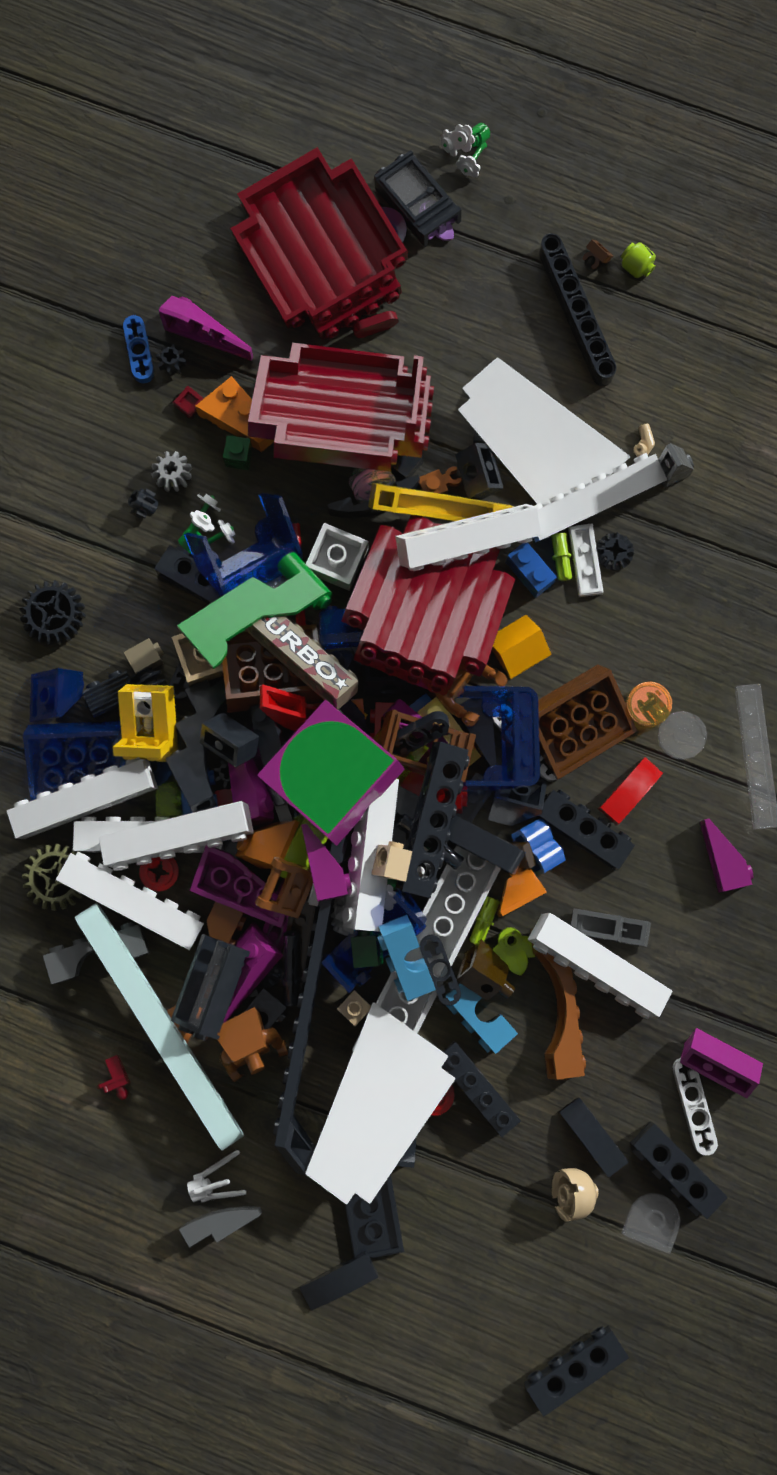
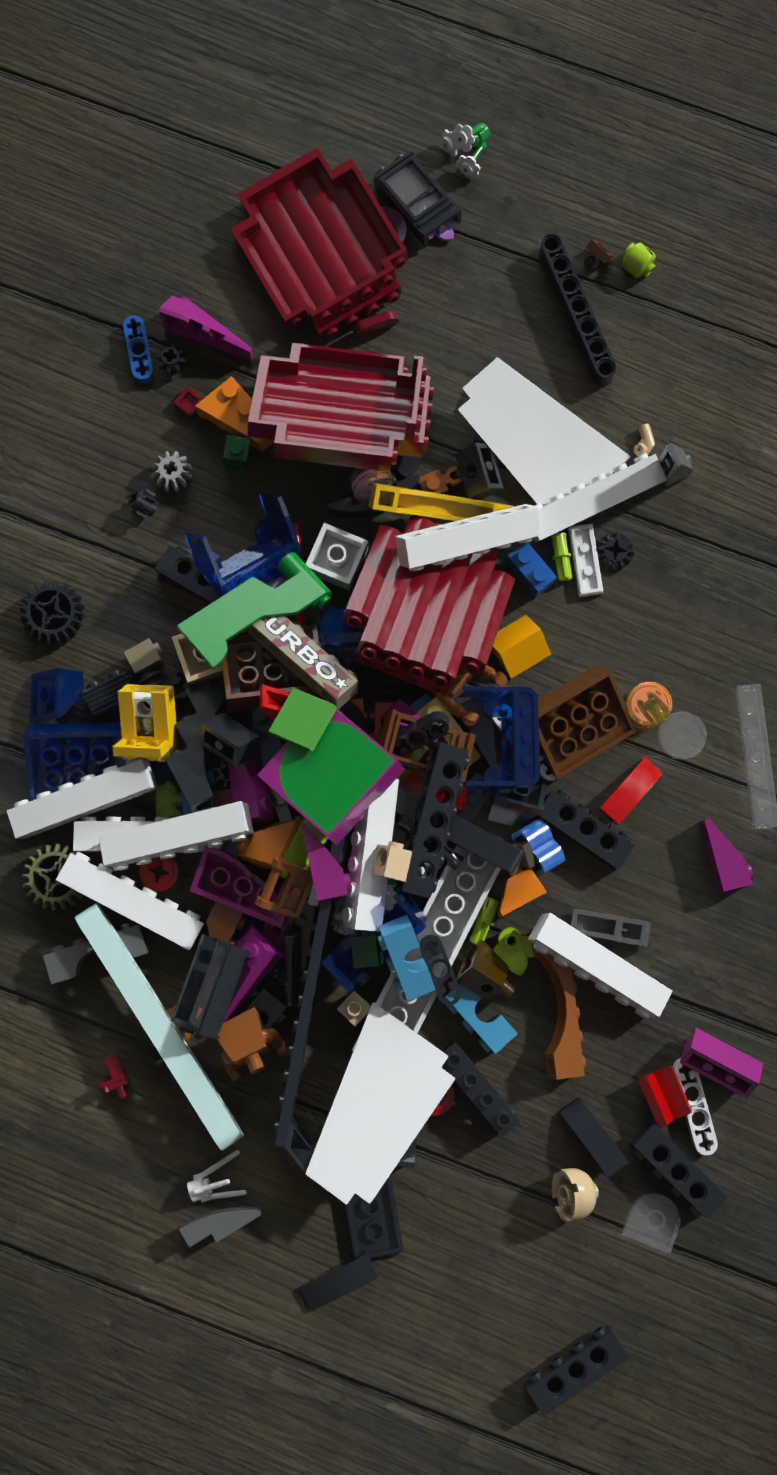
(203, 521): white plant -> none
(303, 719): none -> bright green tile
(665, 1095): none -> red panel

